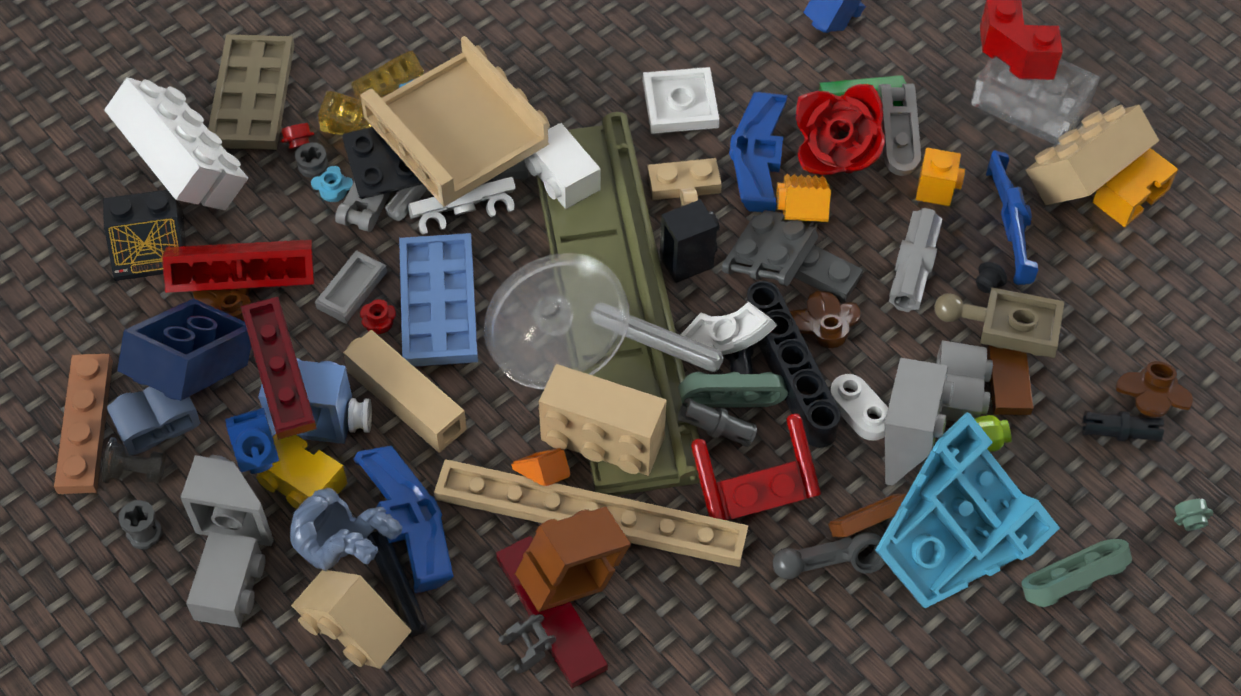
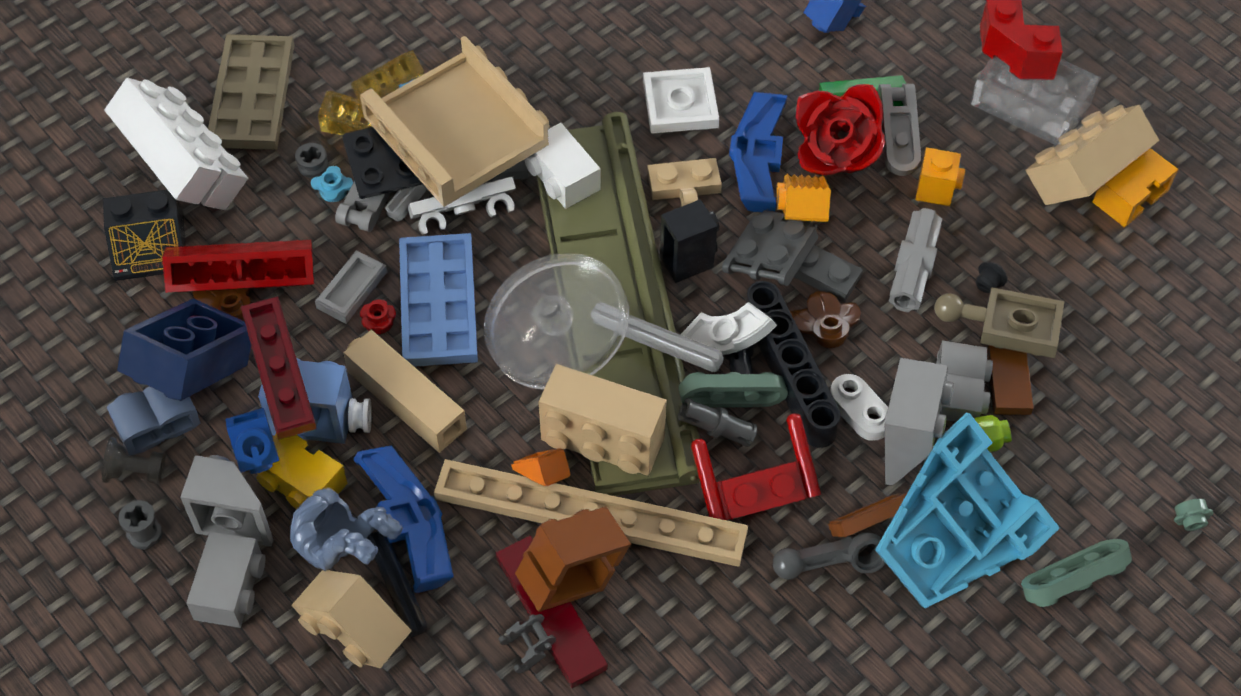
(83, 424): nougat plate -> none
(296, 135): red plate -> none
(1015, 217): blue plate -> none
(1122, 426): black pin -> none
(1155, 389): reddish brown plate -> none

